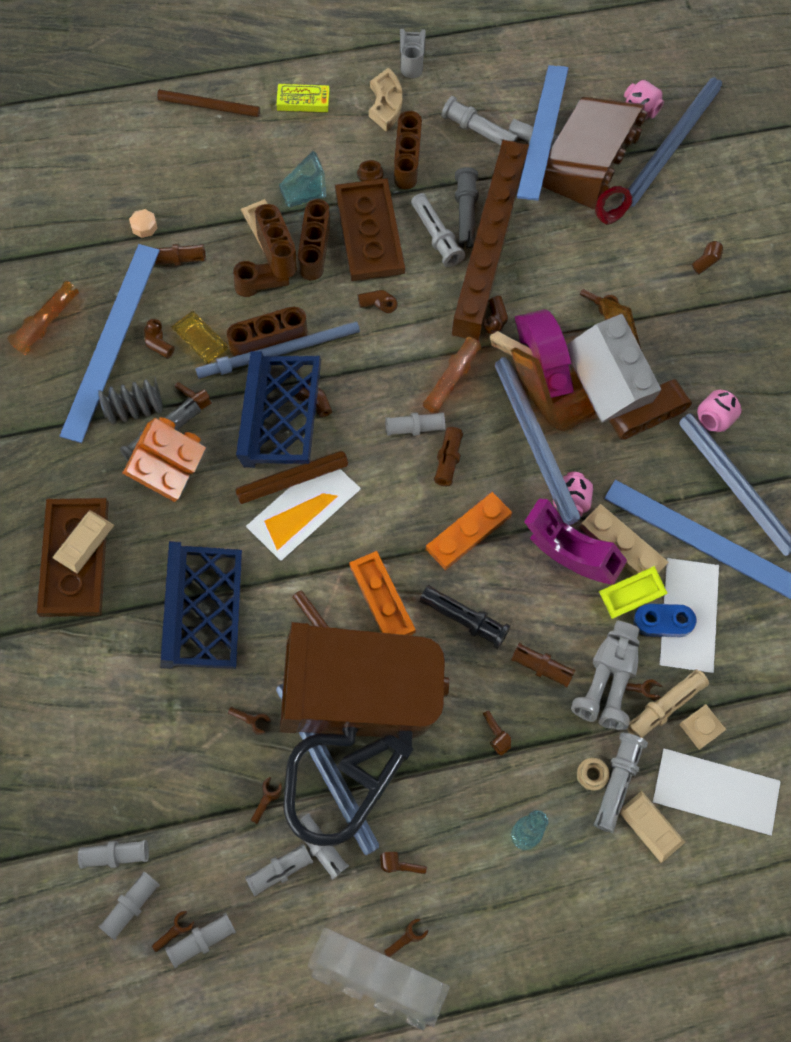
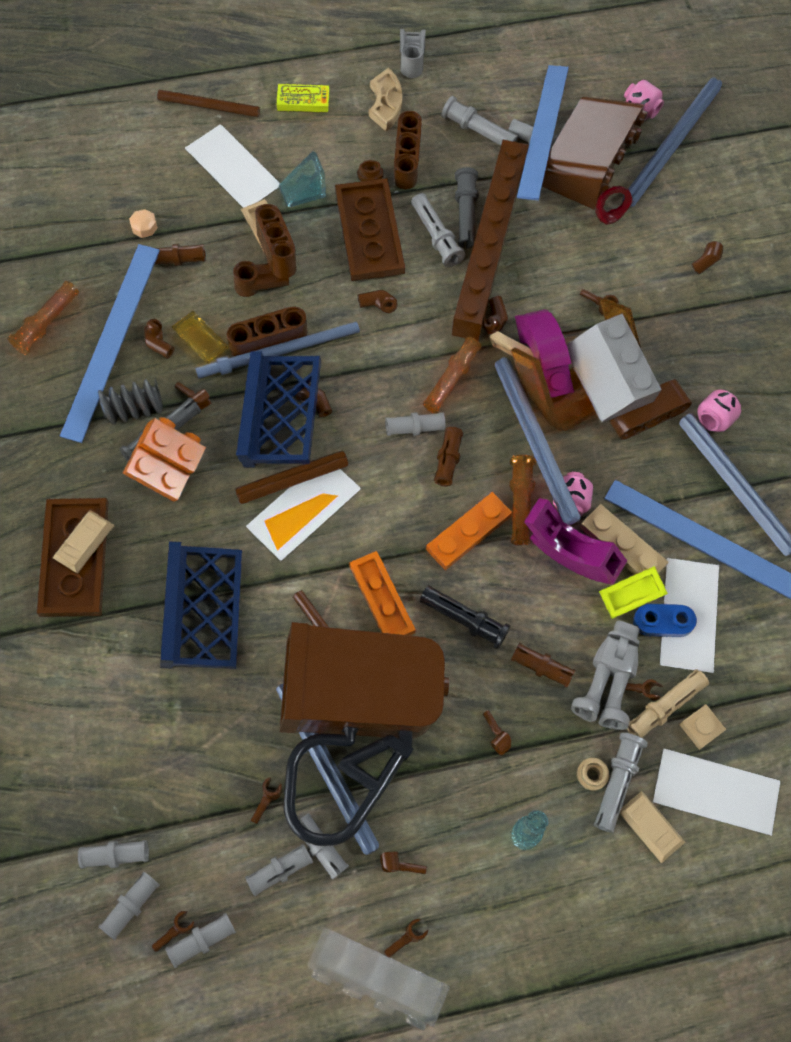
(233, 166): none -> white sticker
(249, 719): reddish brown hand -> none
(315, 226): reddish brown beam -> none
(521, 486): none -> clear orange pin

